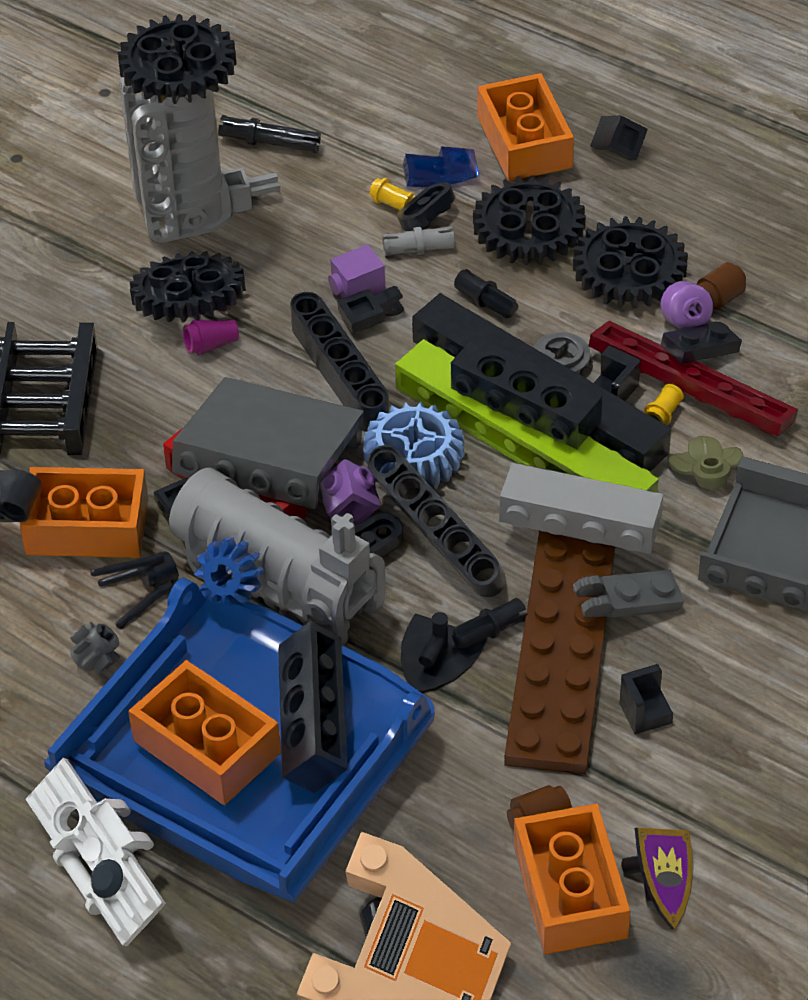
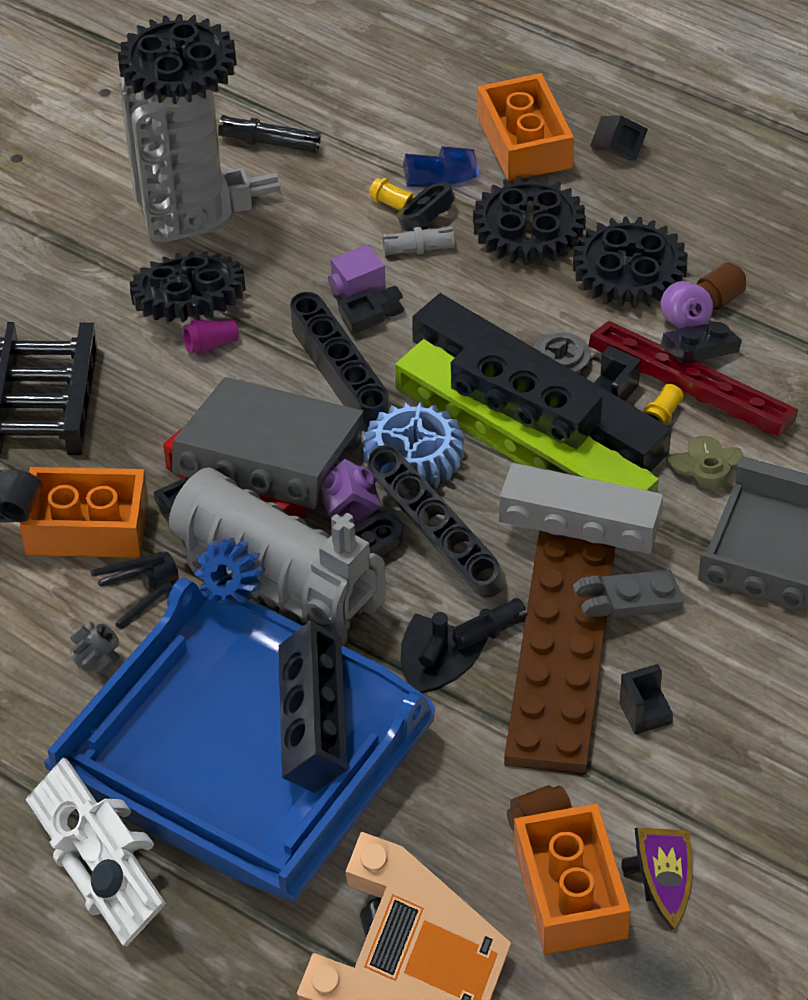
(205, 732): orange brick -> none
(485, 293): black axle -> none

